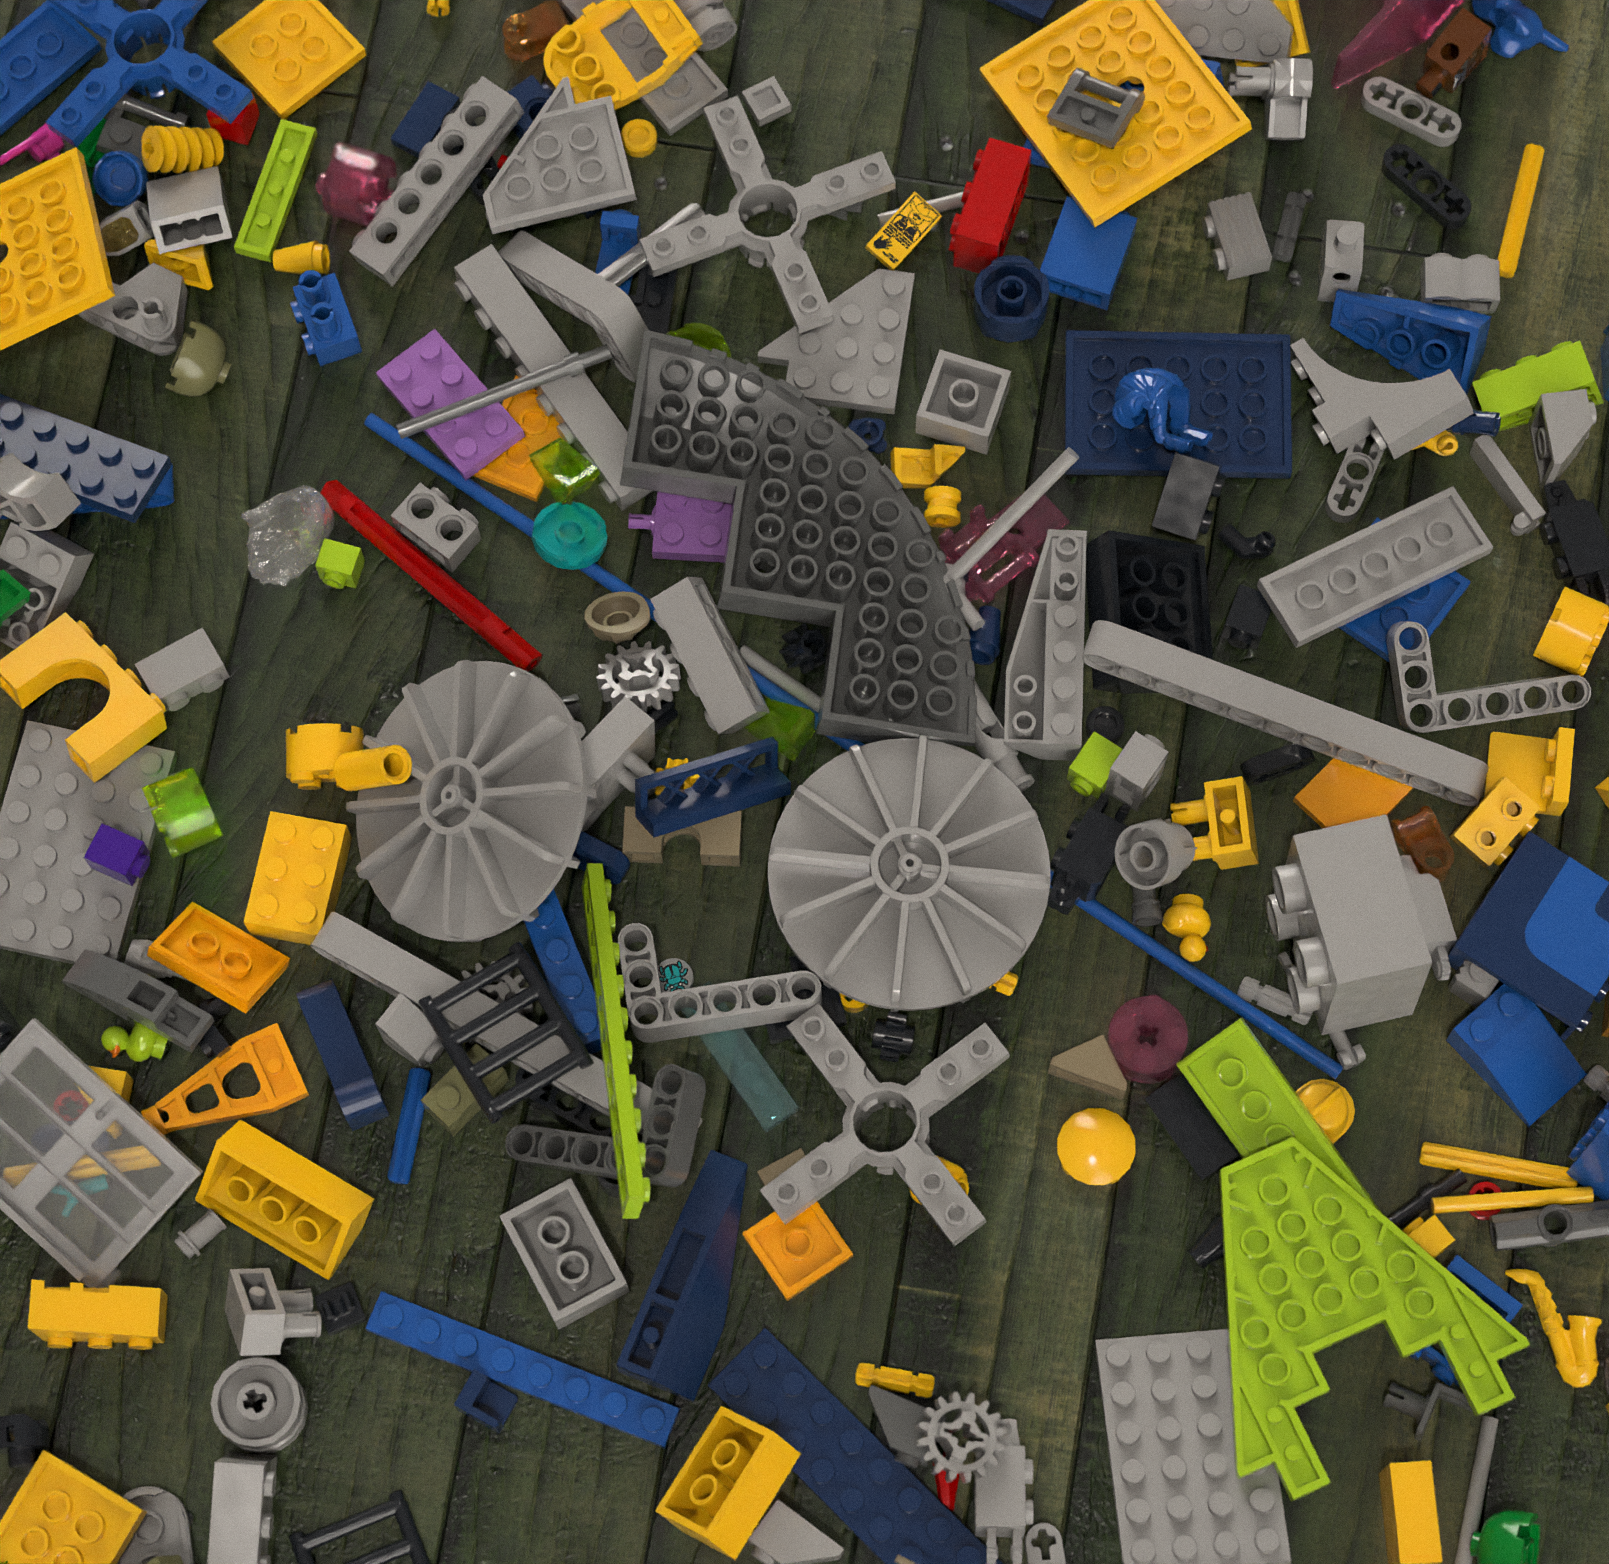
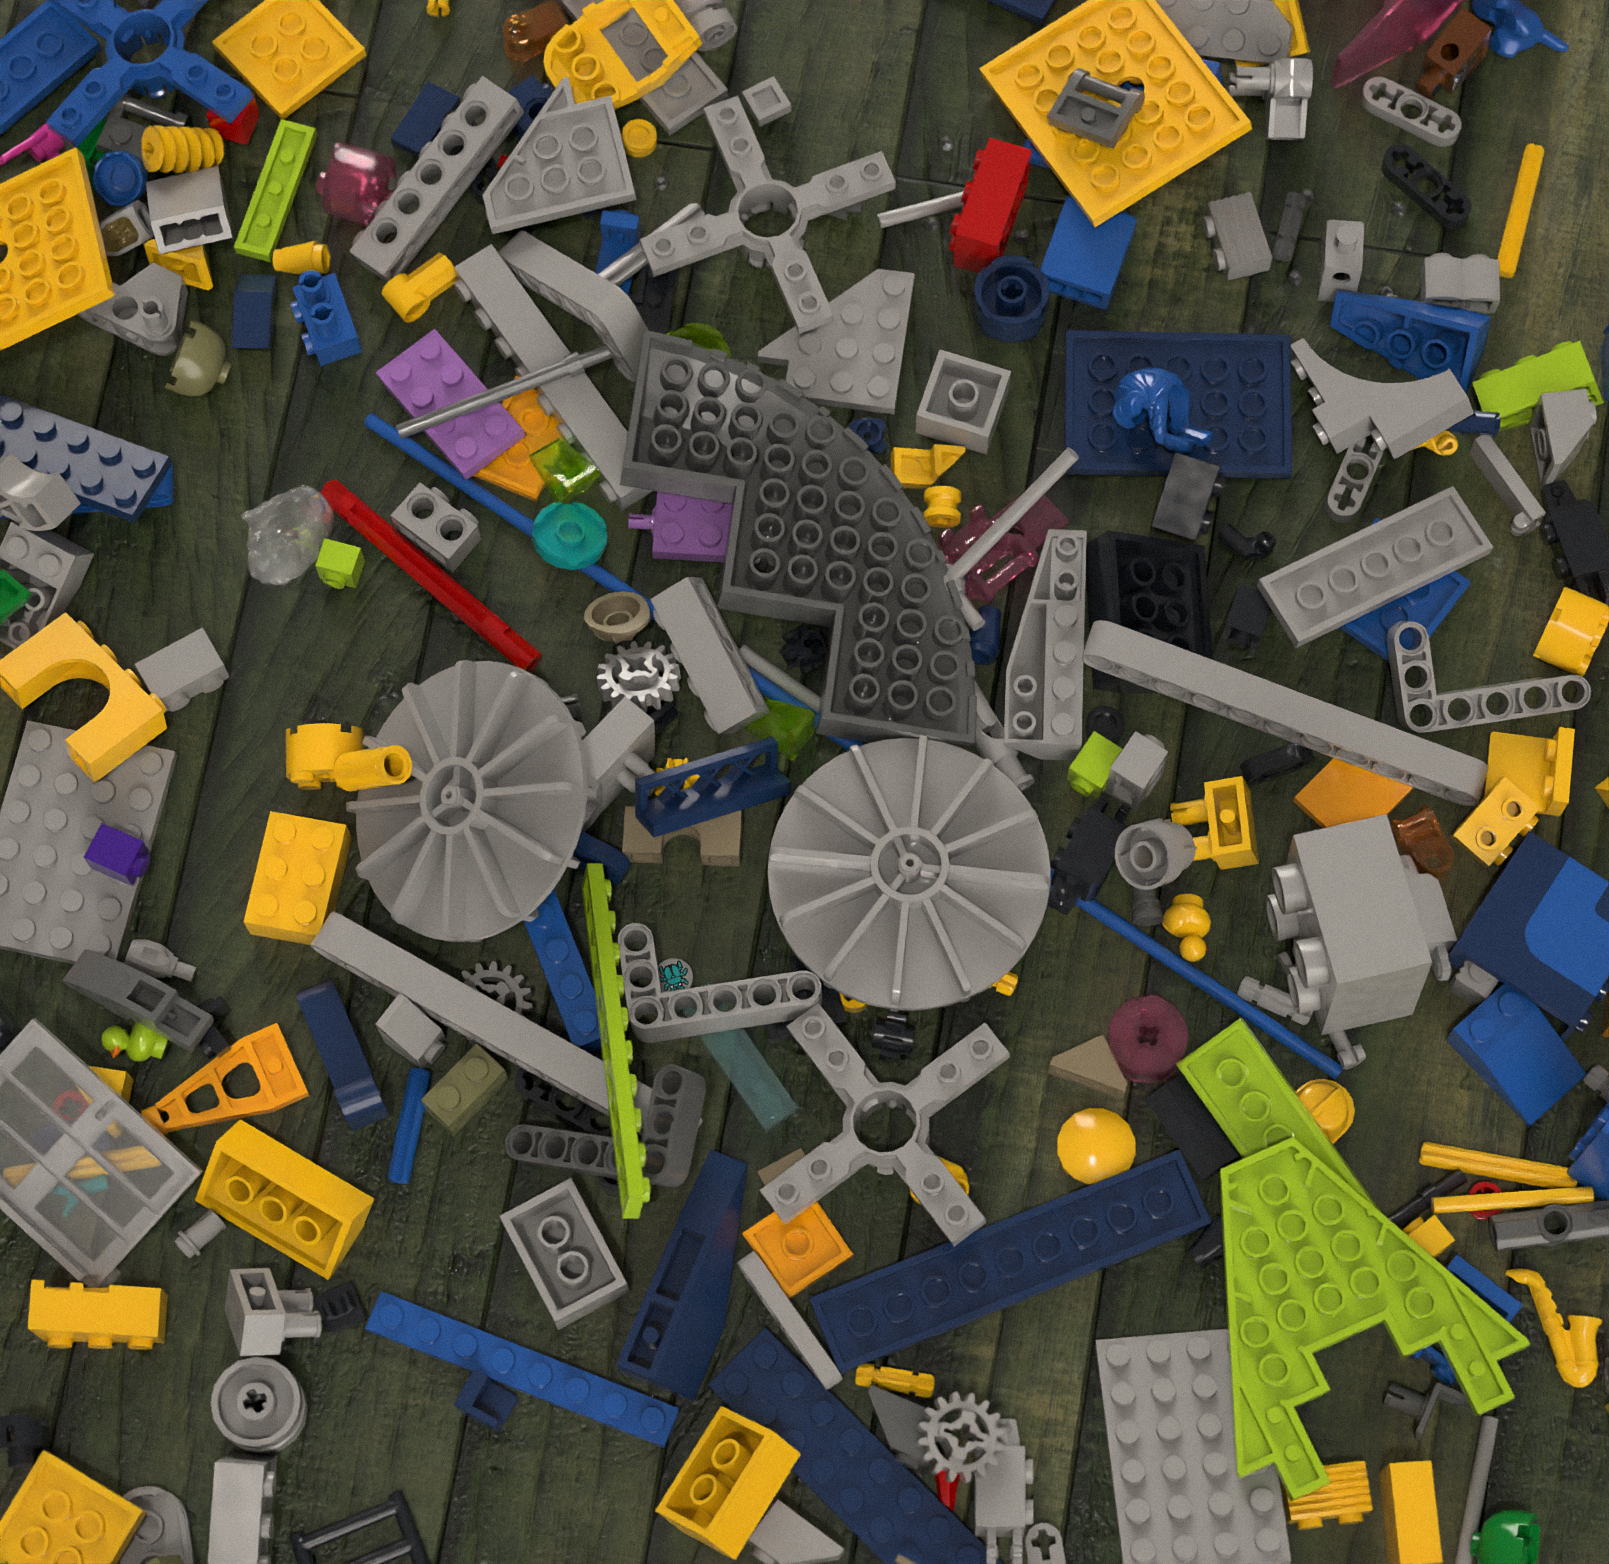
(182, 811): clear neon green brick -> none
(218, 957): light orange tile -> none
(254, 311): none -> dark blue slope
(412, 293): none -> yellow piece
(453, 1040): black bar -> none
(789, 1320): none -> light grey beam
(903, 231): yellow tile -> none
(1010, 1262): none -> dark blue plate
(1343, 1498): none -> yellow brick

